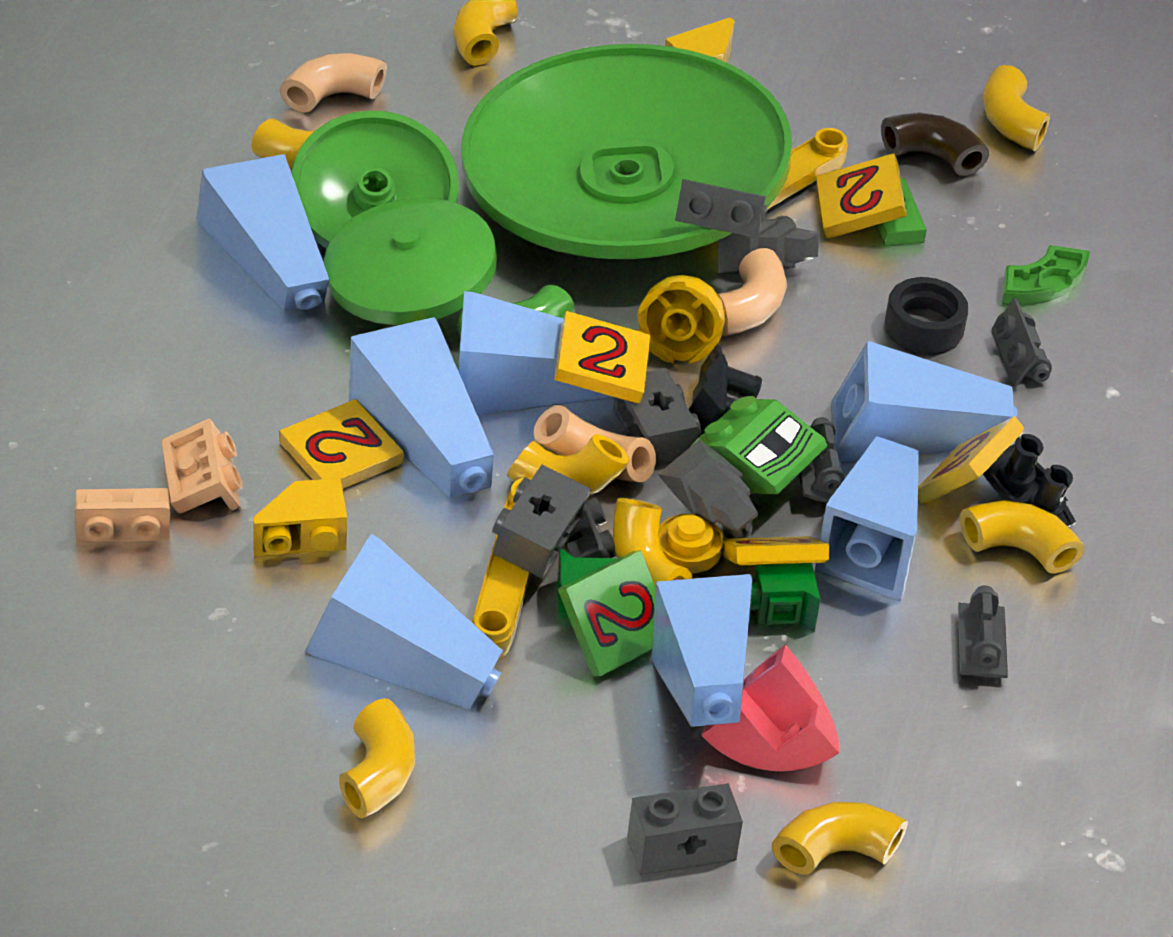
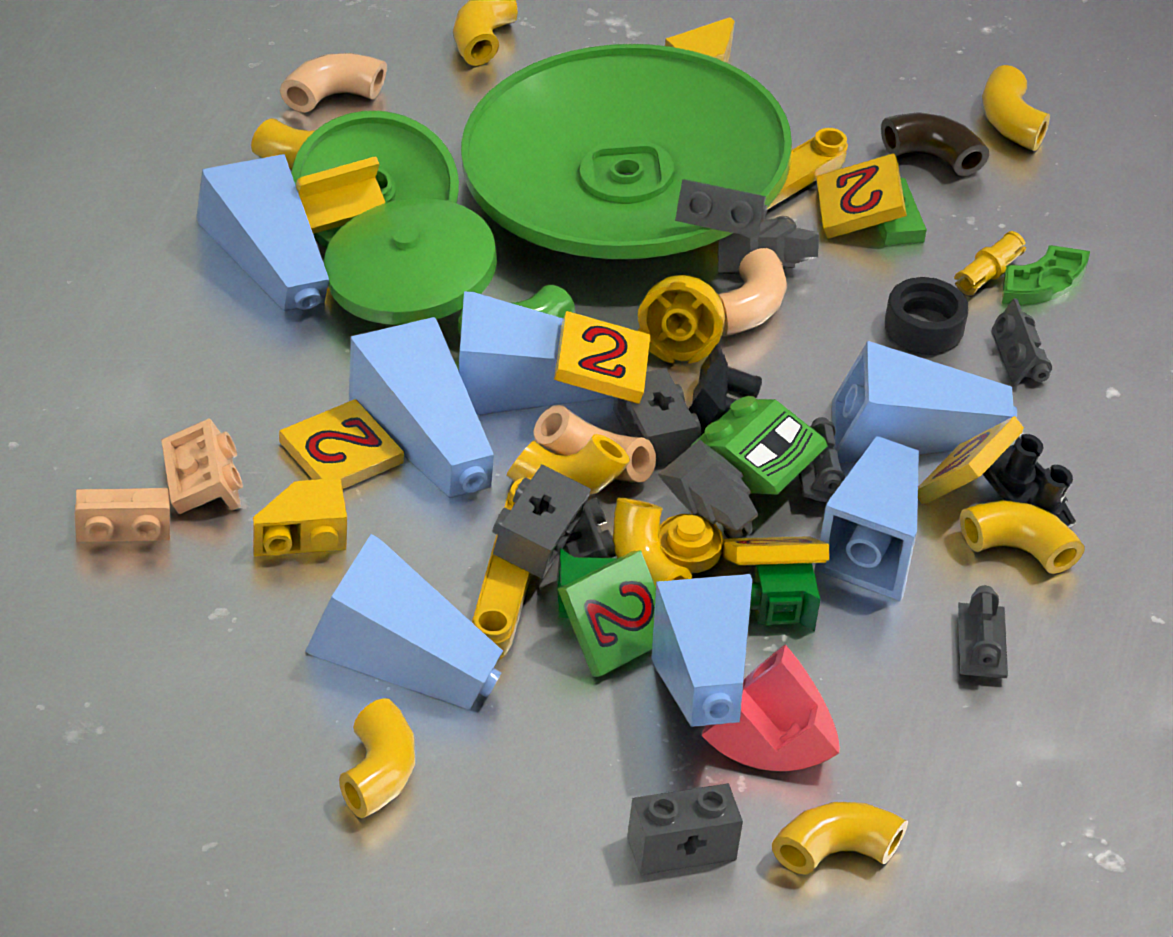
(339, 193): none -> yellow panel
(990, 263): none -> yellow pin

